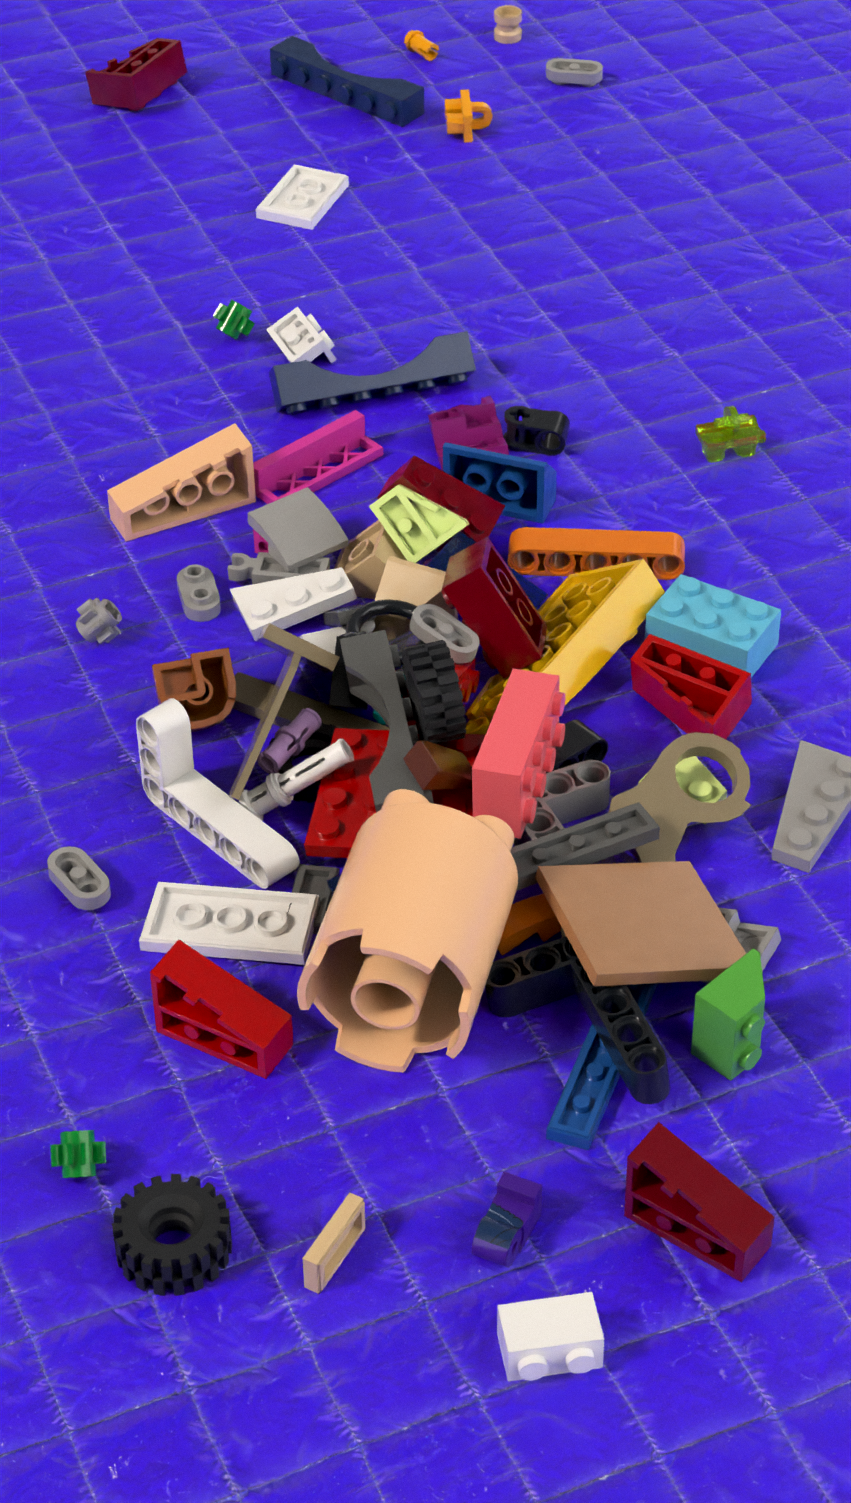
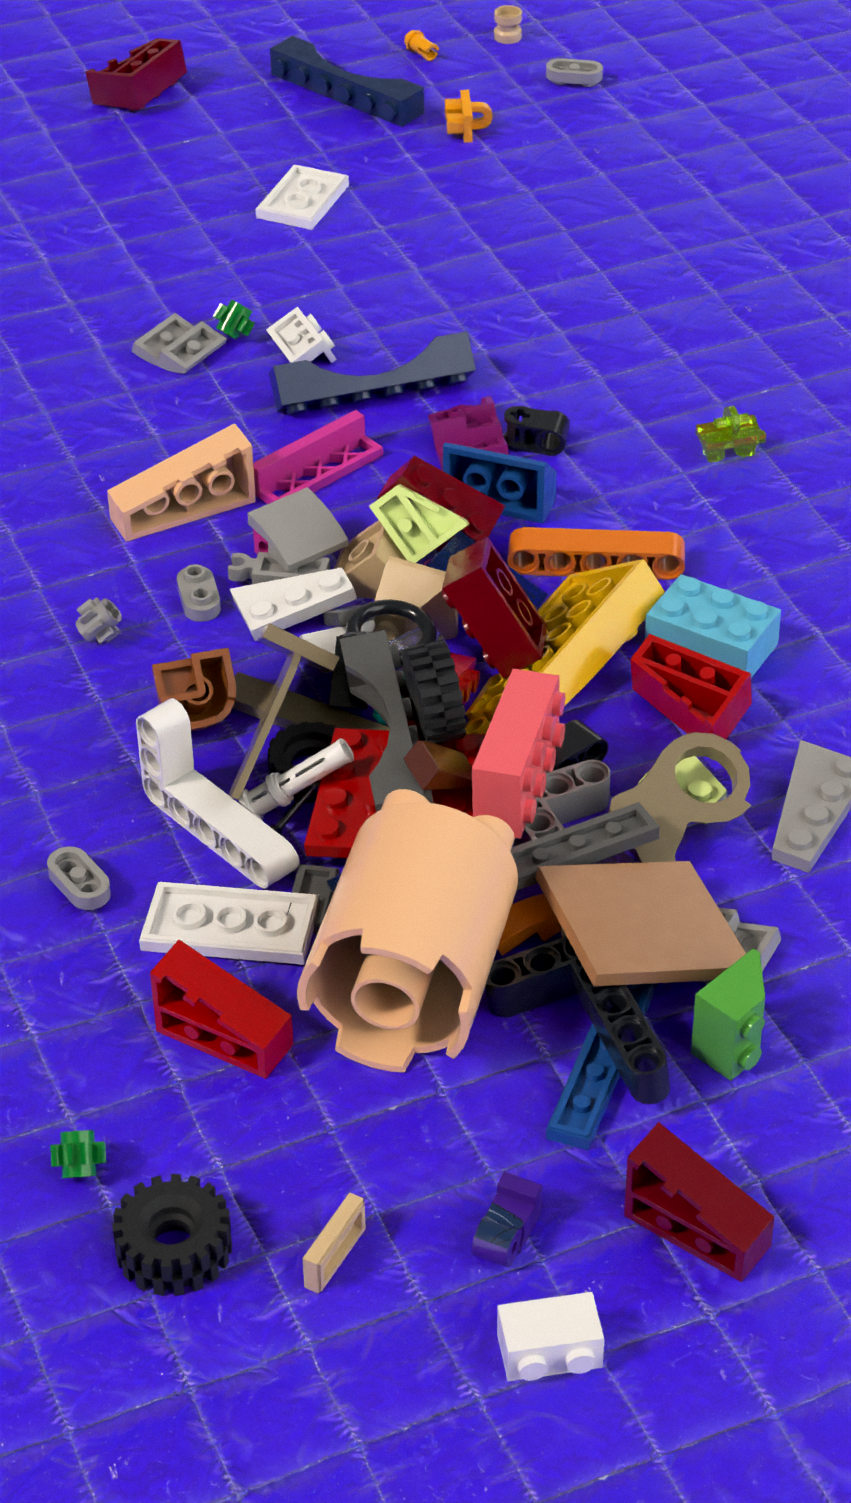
(178, 344): none -> light grey slope
(289, 740): lavender pin -> none
(296, 807): none -> black hinge
(433, 624): light grey plate -> none

